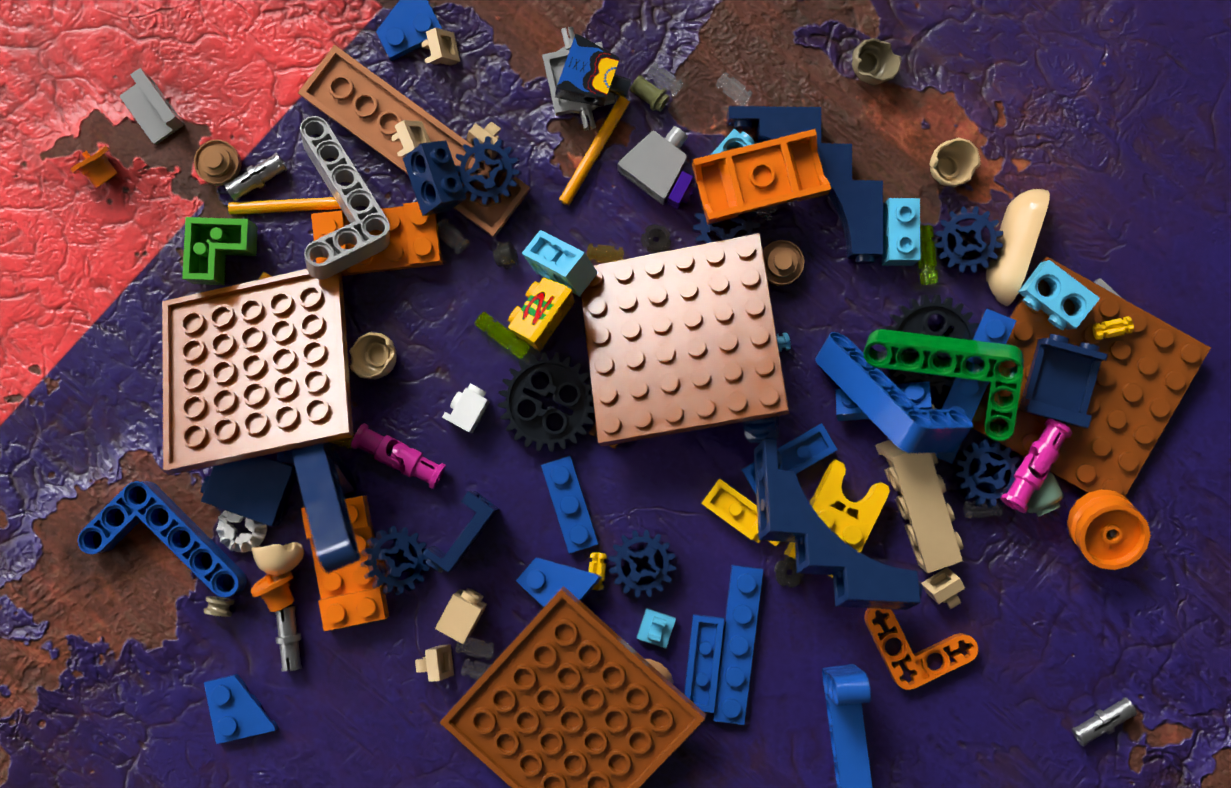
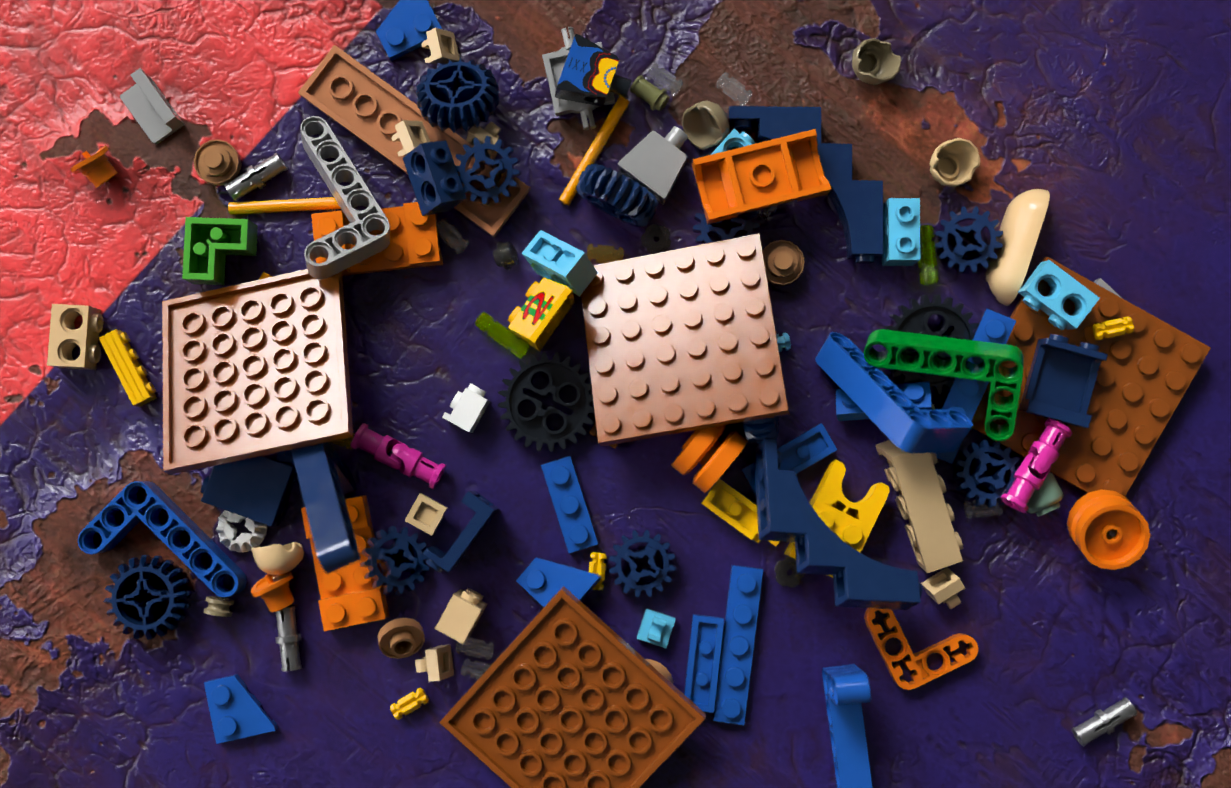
(65, 337): none -> tan brick
(127, 367): none -> yellow piece
(147, 609): none -> dark blue gear
(373, 356): tan hair -> none
(401, 638): none -> medium nougat plate
(409, 703): none -> yellow piece
(426, 514): none -> tan tile
(457, 95): none -> dark blue gear
(617, 195): none -> dark blue gear
(682, 190): dark purple plate -> none
(705, 124): none -> dark tan hair
(706, 450): none -> orange wheel

